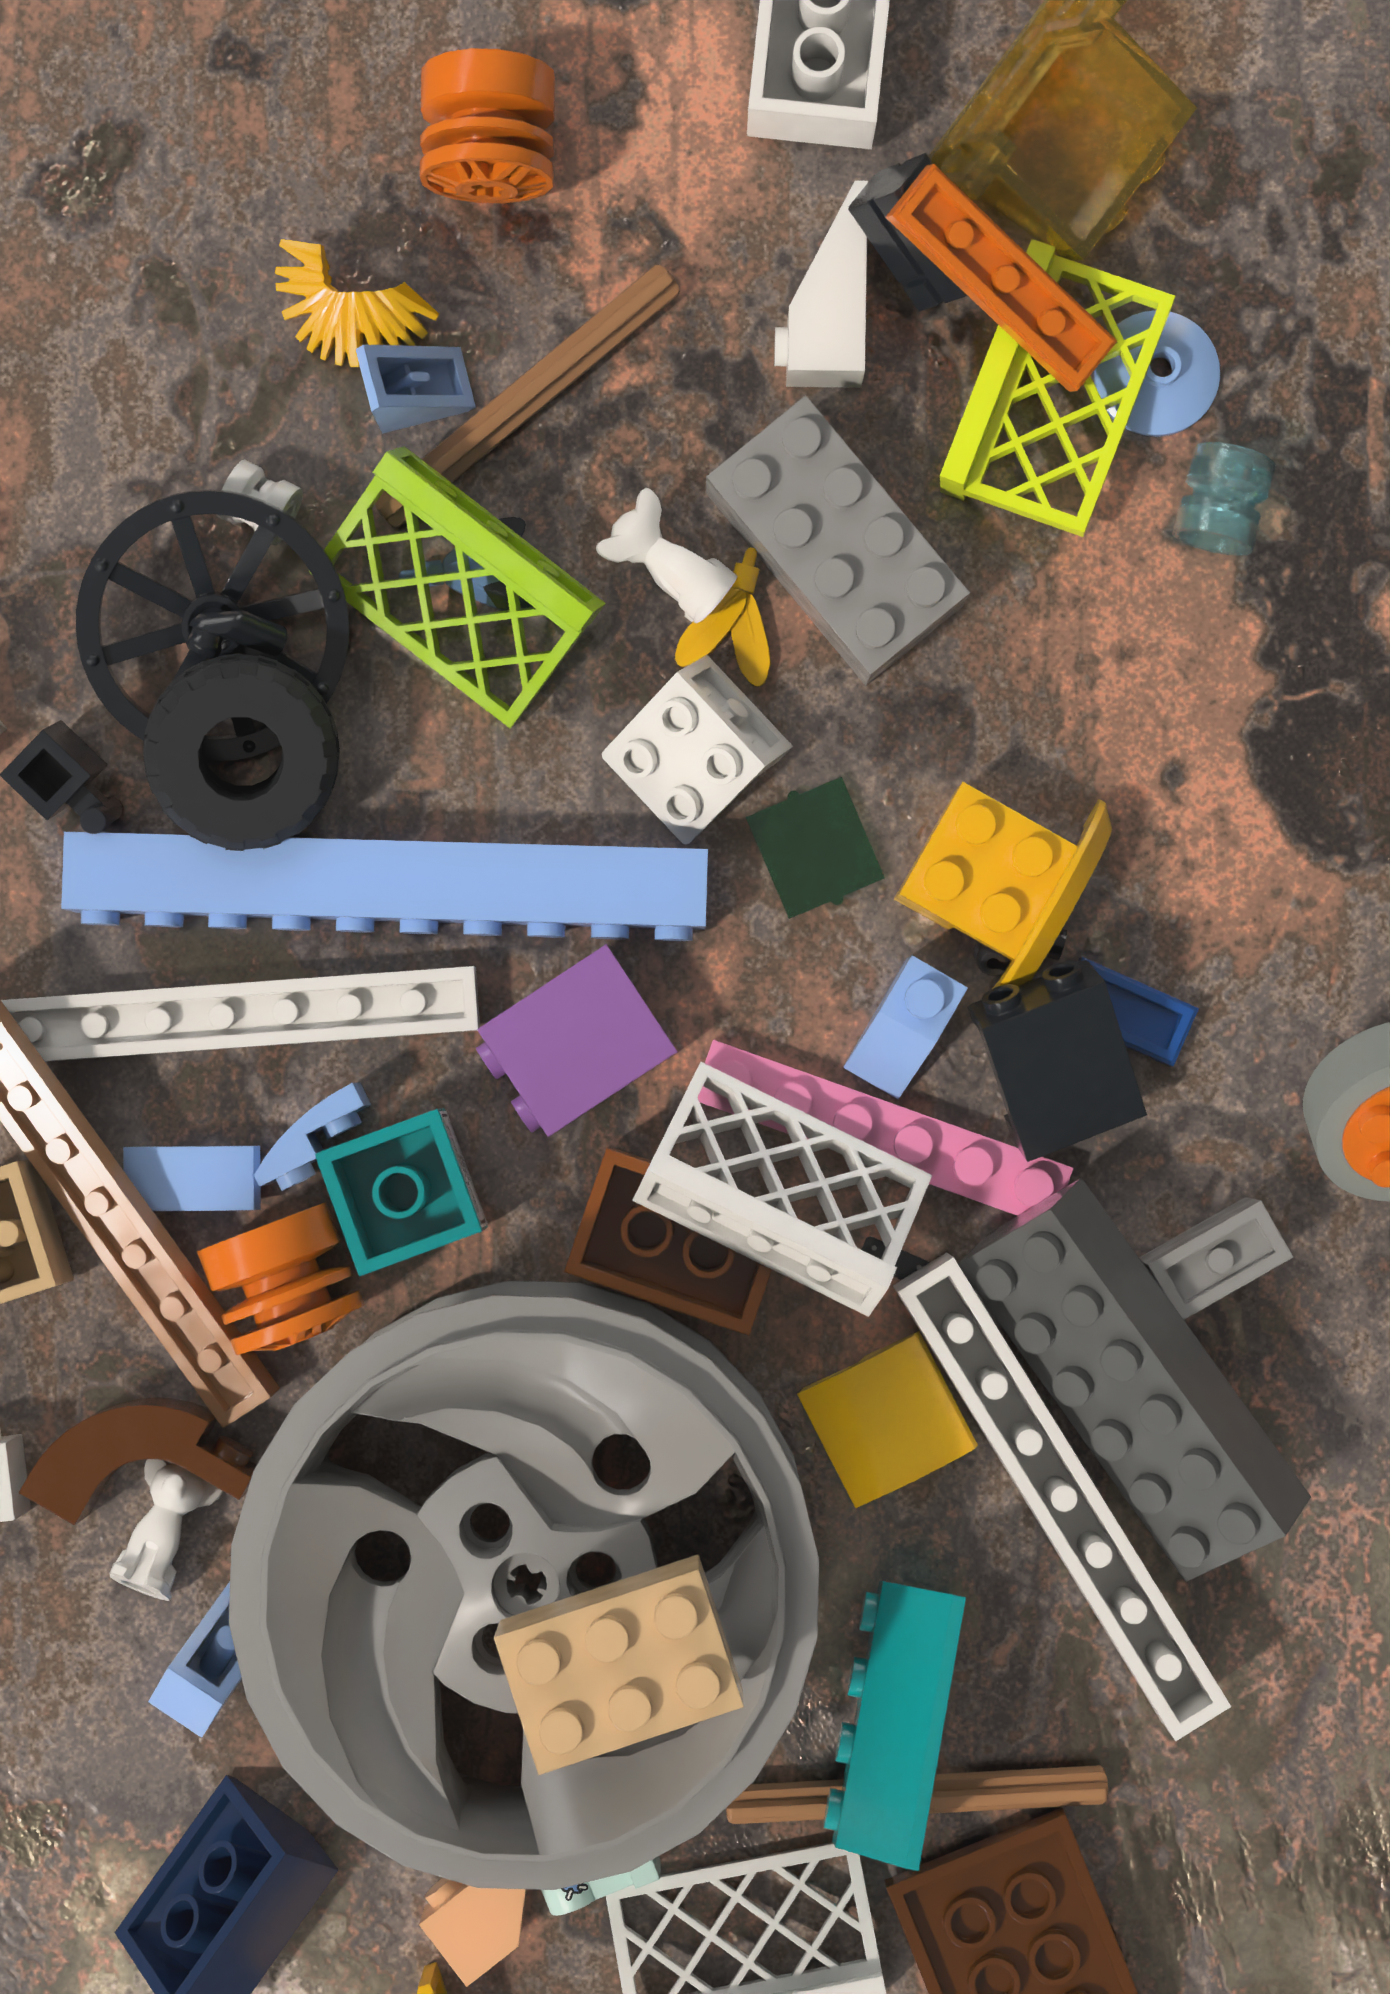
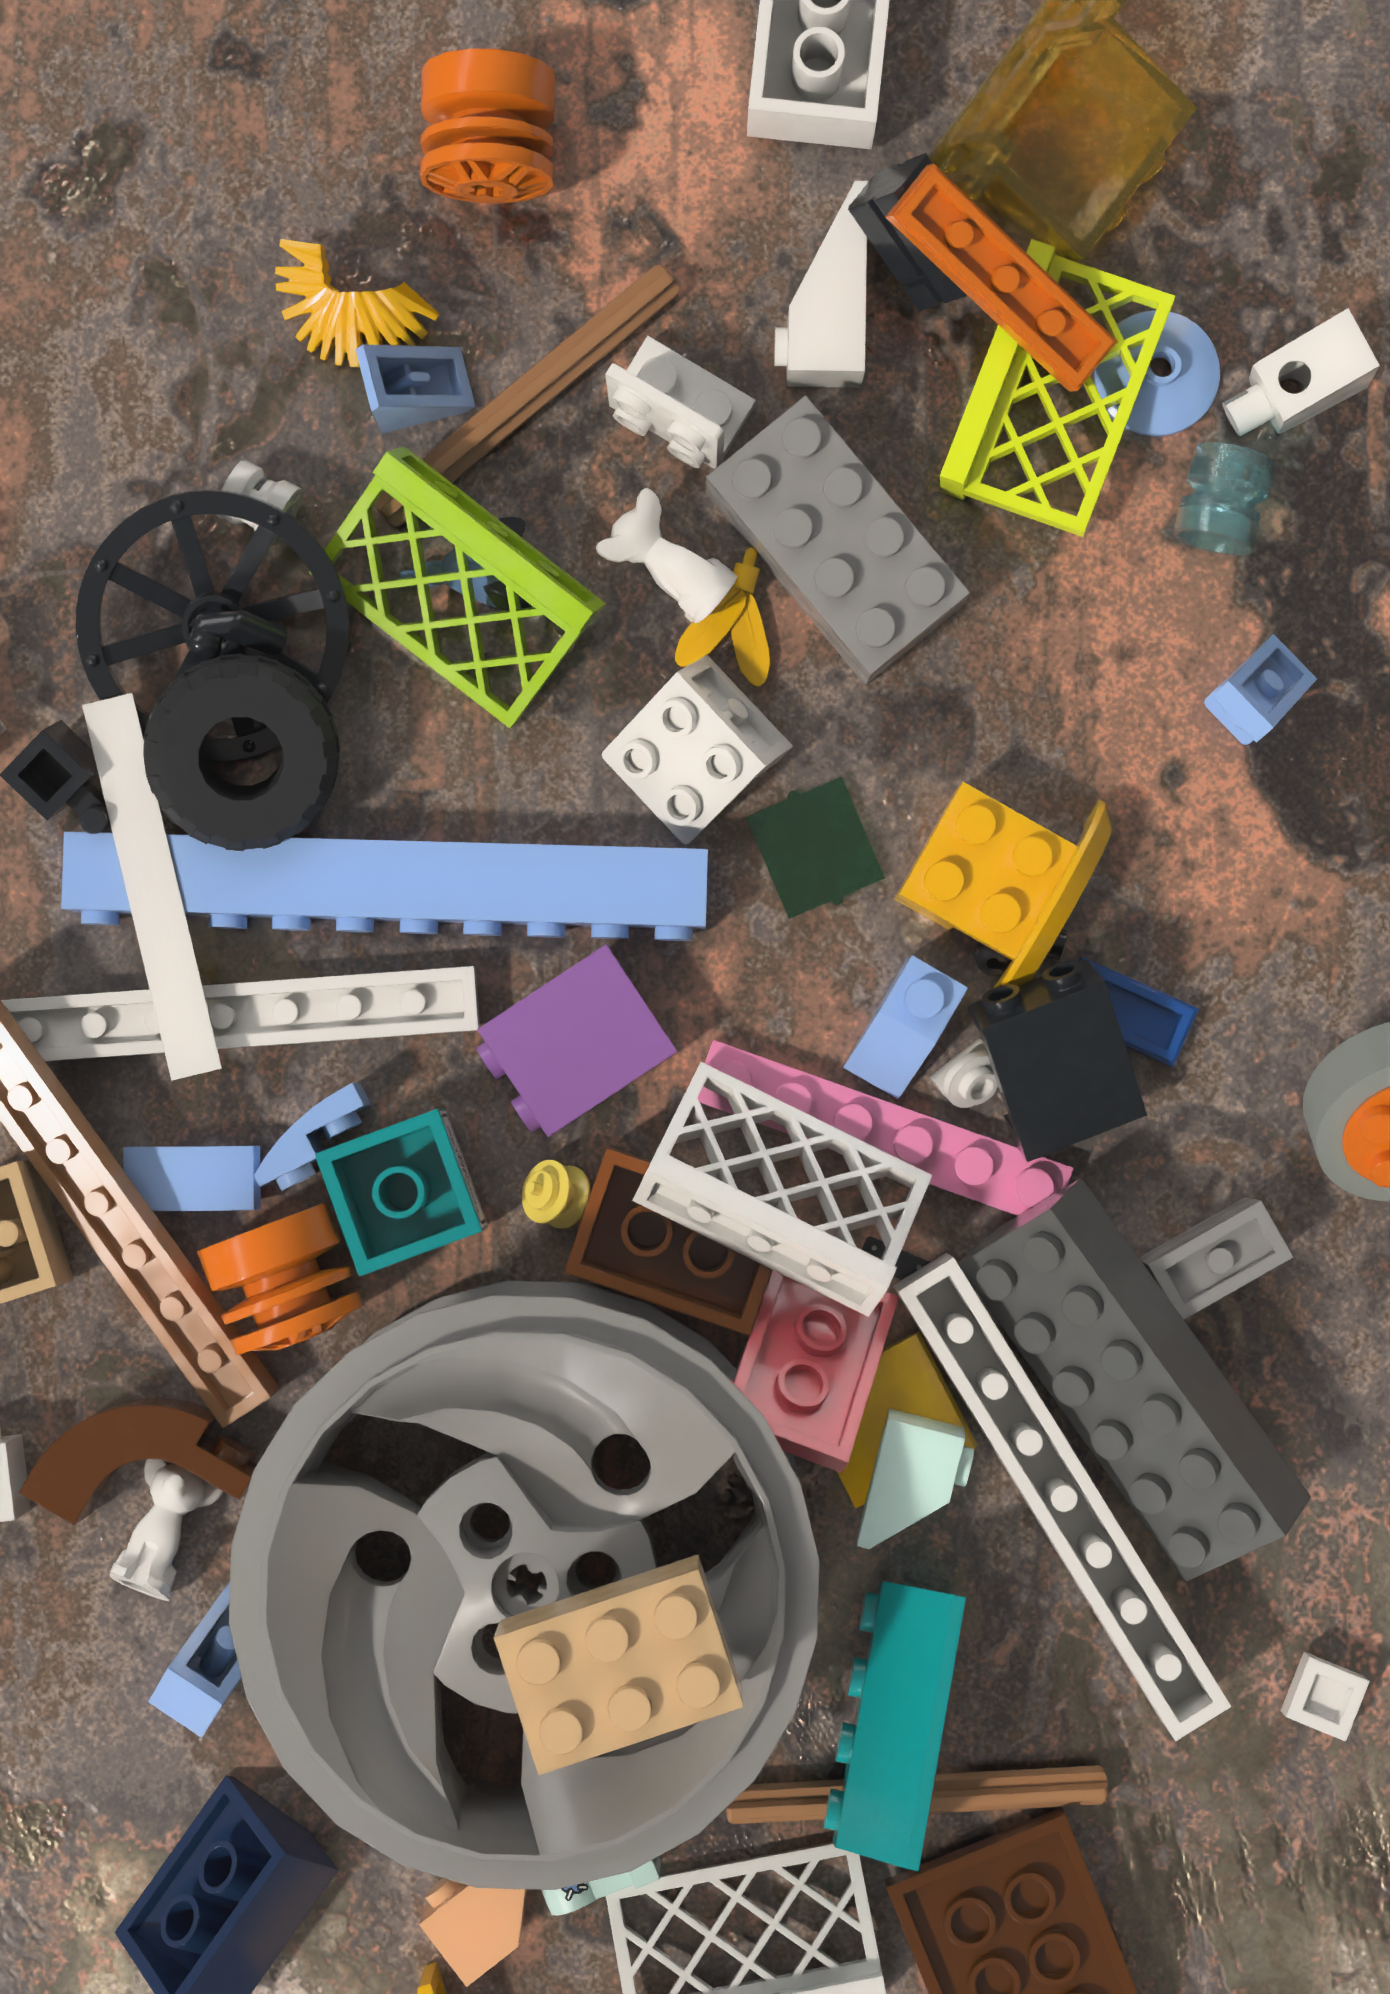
(151, 888): none -> white sticker
(555, 1194): none -> light yellow wheel
(678, 403): none -> white bracket
(812, 1368): none -> coral plate
(912, 1474): none -> light aqua slope
(967, 1077): none -> white plate
(1260, 691): none -> light blue slope
(1324, 1696): none -> white plate
(1326, 362): none -> white torso

